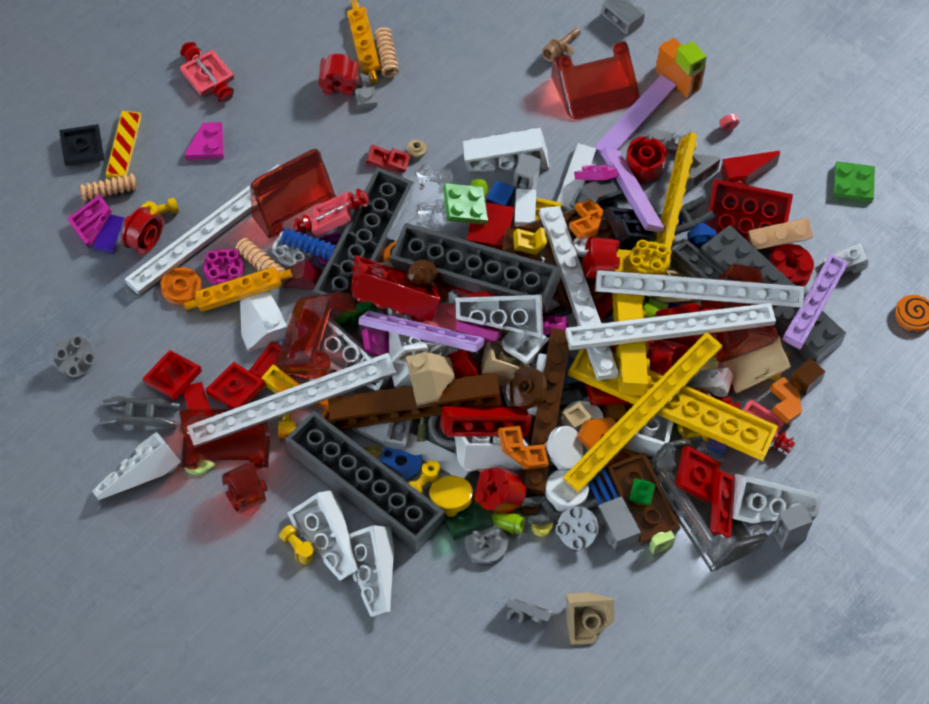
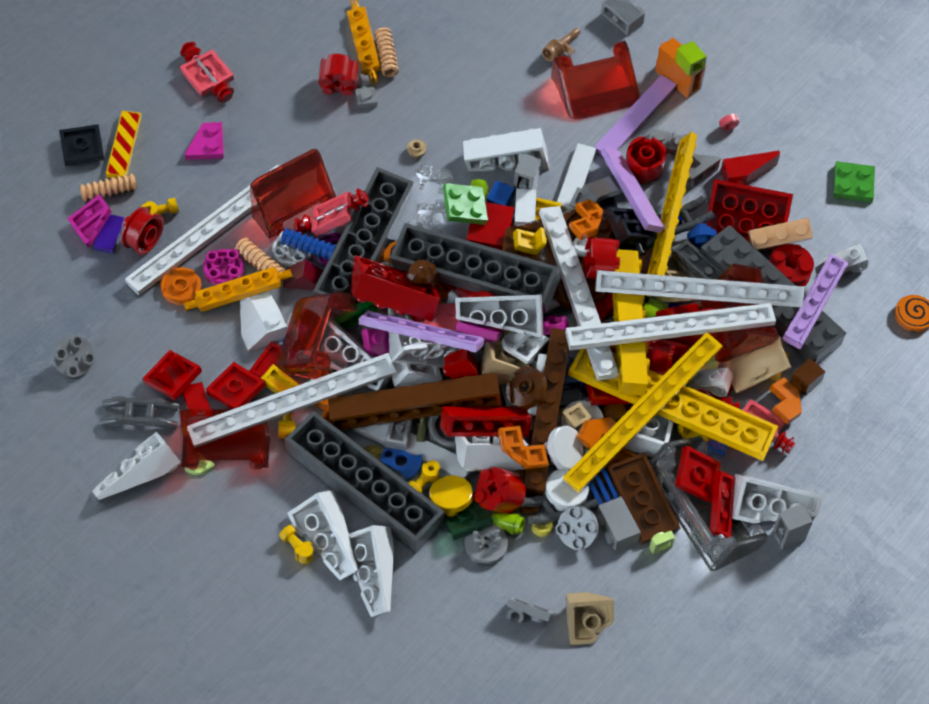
(244, 487): clear red brick -> none
(388, 160): red slope -> none
(429, 376): tan slope -> none
(596, 172): dark pink wing -> none
(641, 492): green tile -> none
(649, 258): yellow tile -> none

